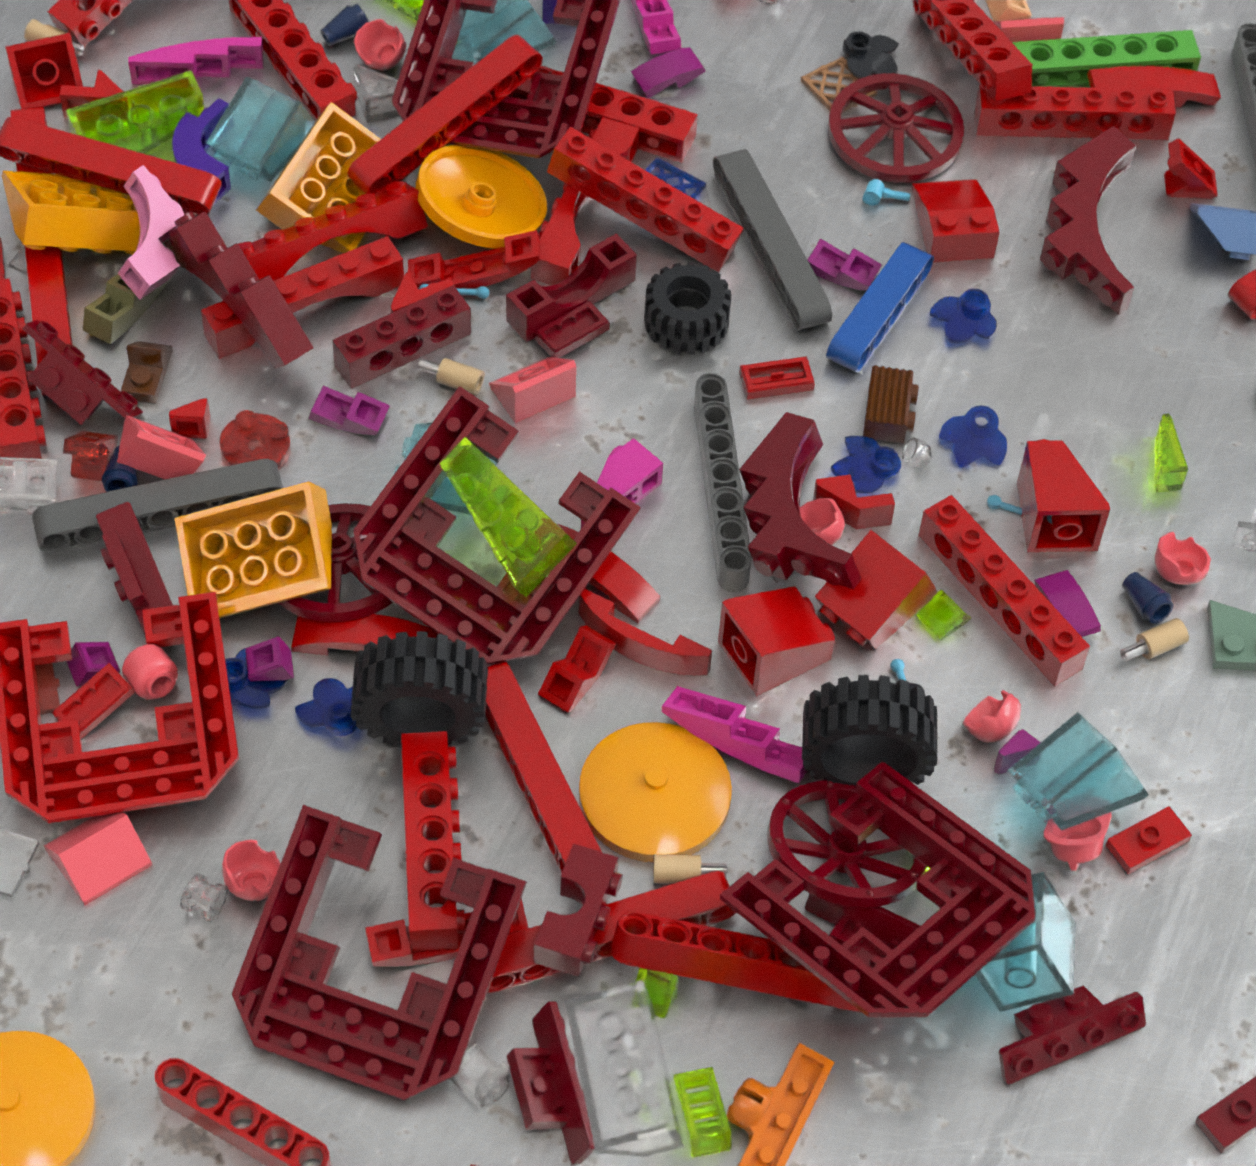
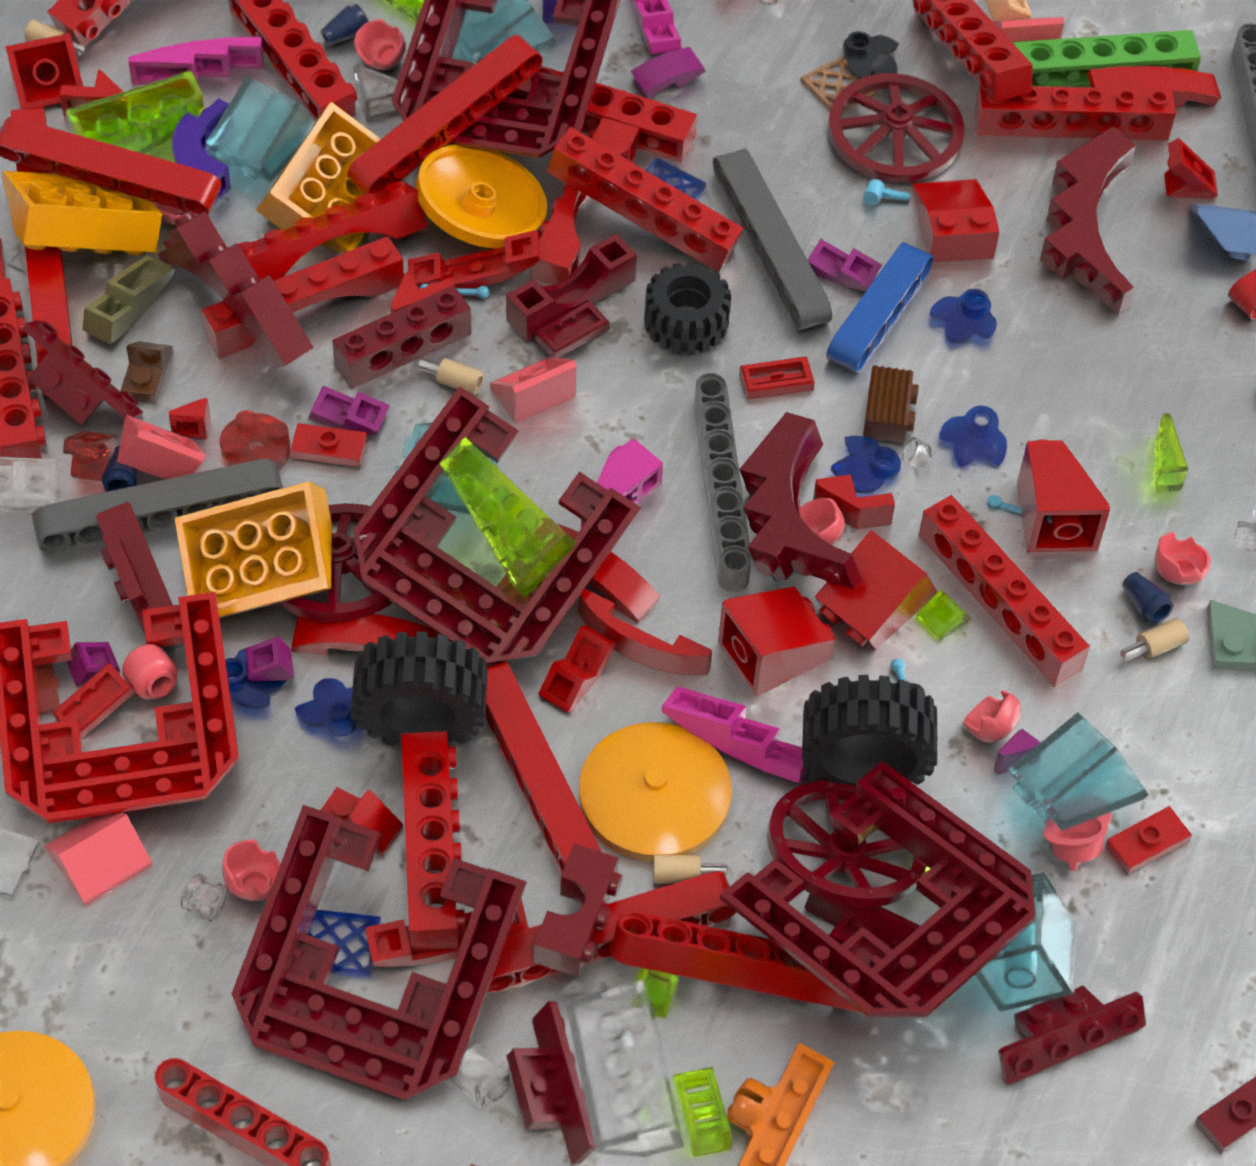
(151, 262): bright pink arch -> none
(328, 445): none -> red plate
(342, 917): none -> clear blue window
(366, 812): none -> red slope
(1070, 601): magenta slope -> none

